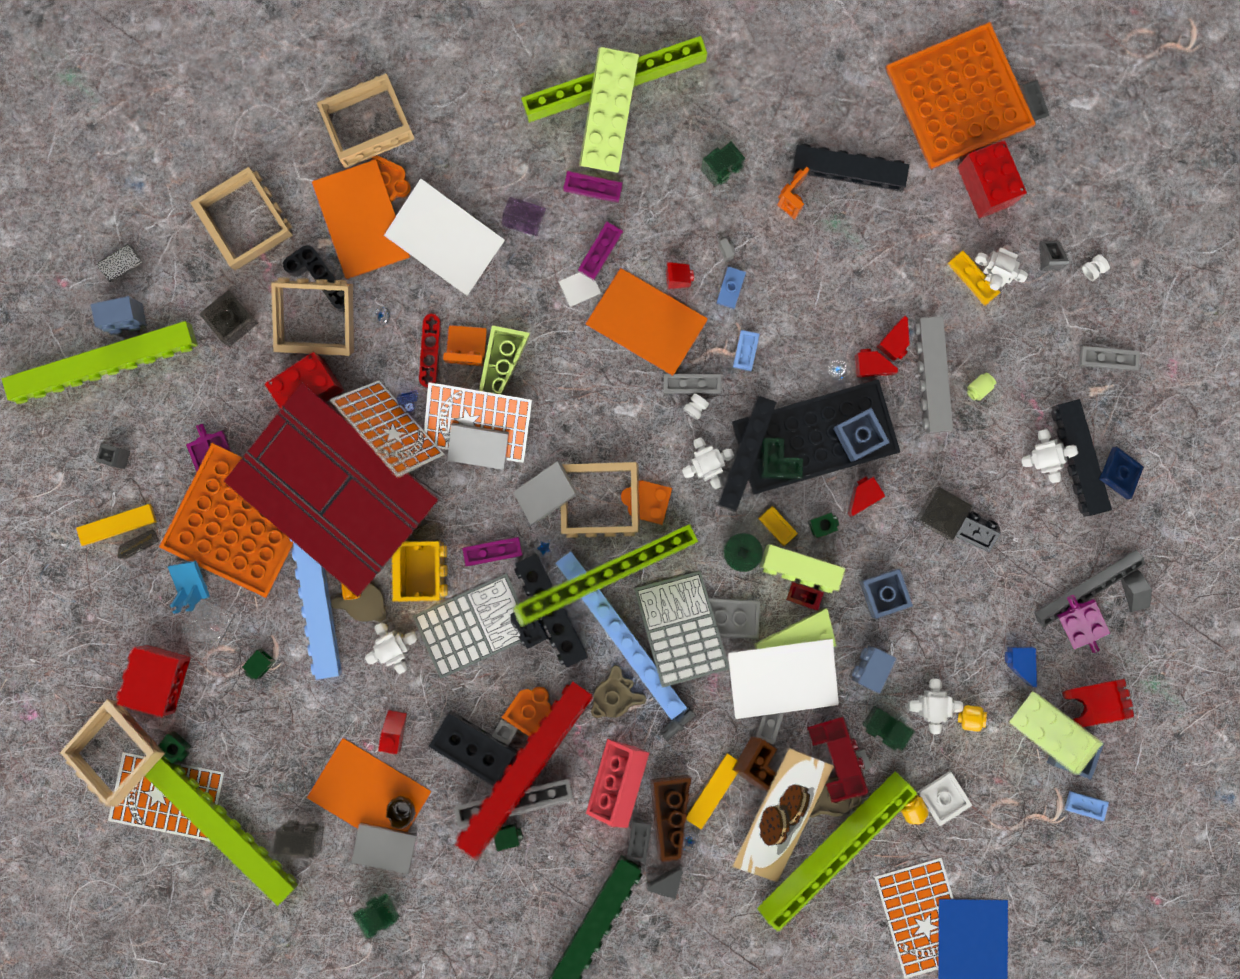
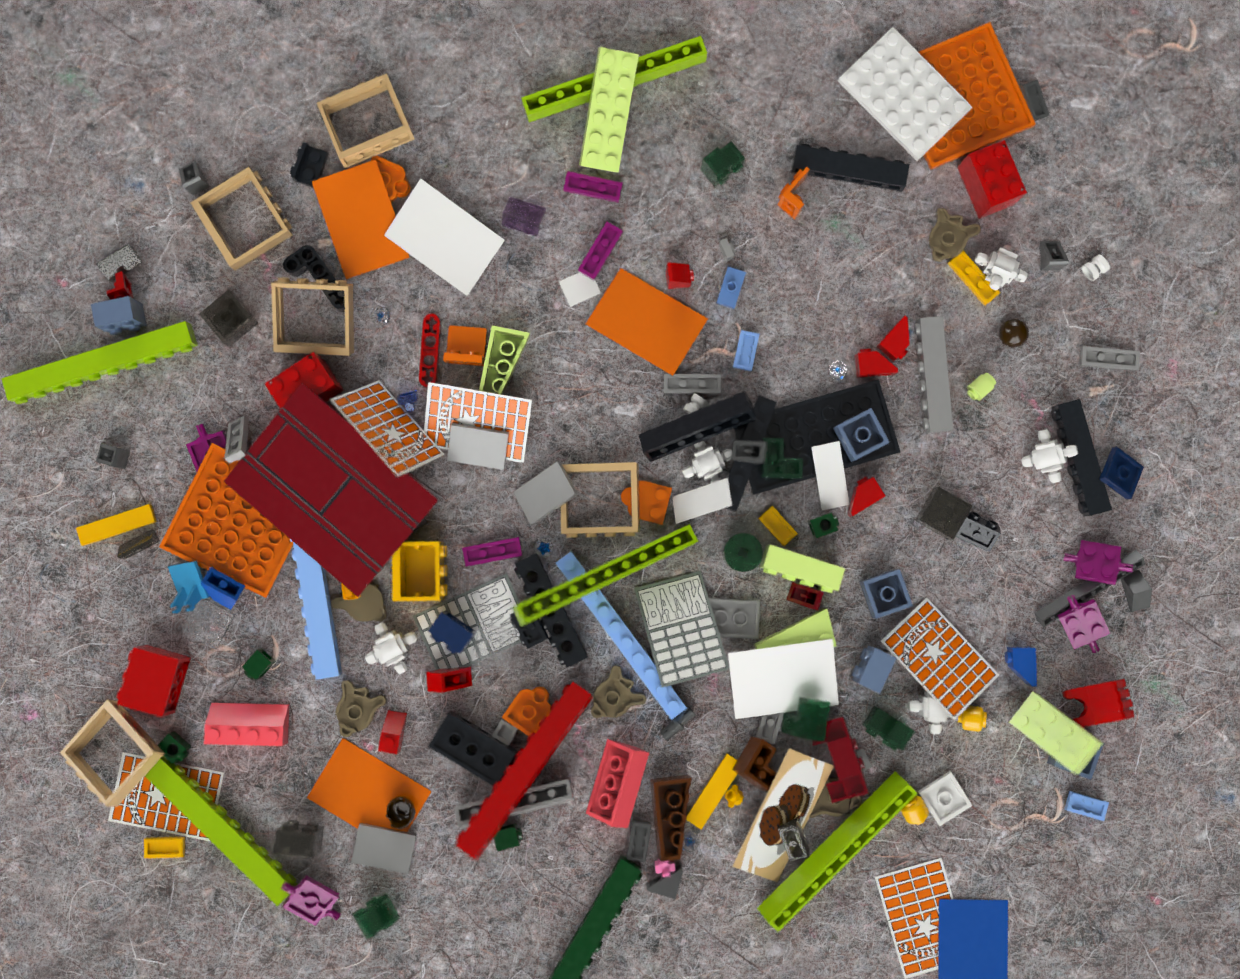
(122, 287): none -> red bracket
(164, 847): none -> yellow tile
(193, 178): none -> dark grey slope
(222, 588): none -> blue slope
(236, 440): none -> light grey plate
(247, 724): none -> coral slope
(308, 165): none -> black bracket
(311, 900): none -> magenta plate
(356, 709): none -> dark tan tile
(448, 679): none -> red slope
(451, 632): none -> dark blue brick
(494, 645): none -> clear plate
(664, 867): none -> bright pink plate
(697, 426): none -> black brick
(702, 500): none -> white sticker
(734, 796): none -> yellow plate
(749, 451): none -> dark grey slope
(794, 840): none -> clear smoke slope
(809, 721): none -> clear green brick
(830, 475): none -> white sticker
(904, 94): none -> white plate
(940, 658): none -> sticker
(949, 236): none -> dark tan tile
(1014, 333): none -> dark brown hair
(1098, 562): none -> magenta plate

